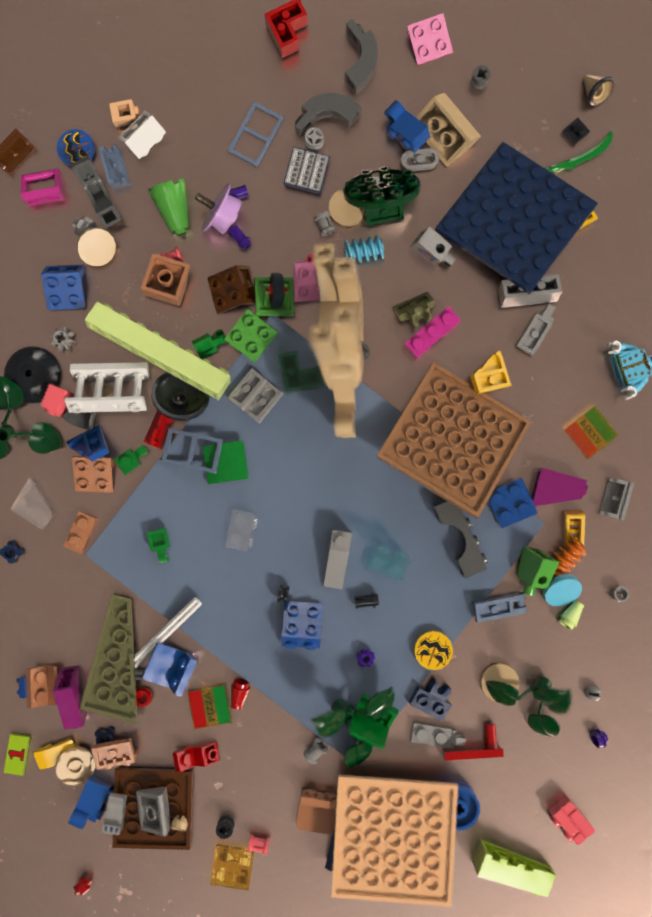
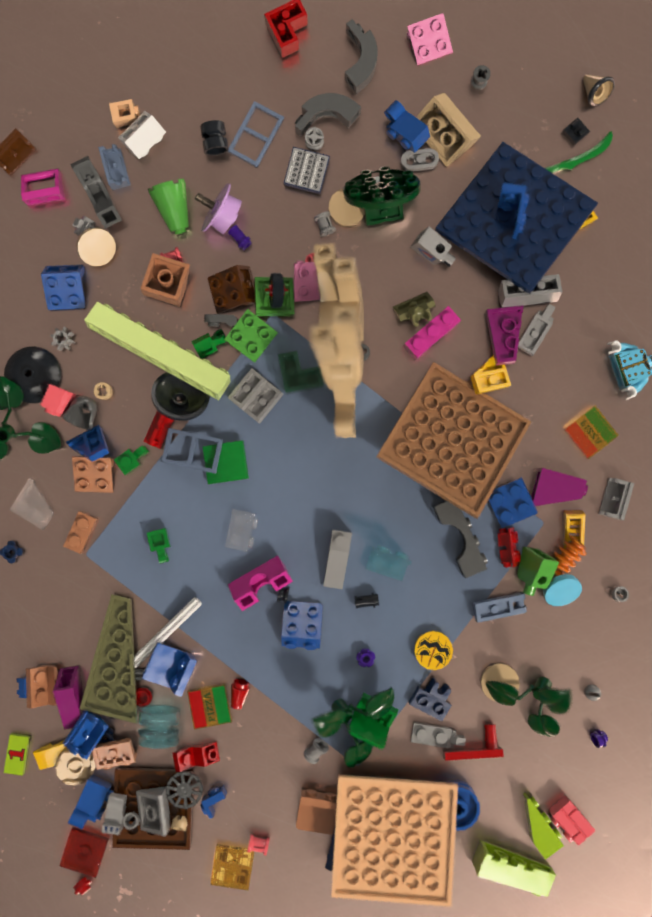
(74, 146): tile -> none
(84, 852): none -> clear red plate
(85, 734): none -> blue hinge
(108, 372): white fence -> none
(128, 817): none -> light grey hinge
(159, 726): none -> clear light blue wheel
(184, 789): none -> dark grey wheel
(214, 134): none -> black wheel
(214, 795): none -> blue bracket
(215, 319): none -> dark grey plate
(221, 831): black bush -> none
(239, 192): dark purple pin -> none
(245, 588): none -> dark pink arch
(363, 249): medium azure piece -> none
(504, 331): none -> magenta wing
(510, 554): none -> red hinge
(514, 198): none -> blue bracket
(542, 835): none -> lime slope
(571, 615): yellowish green cone -> none

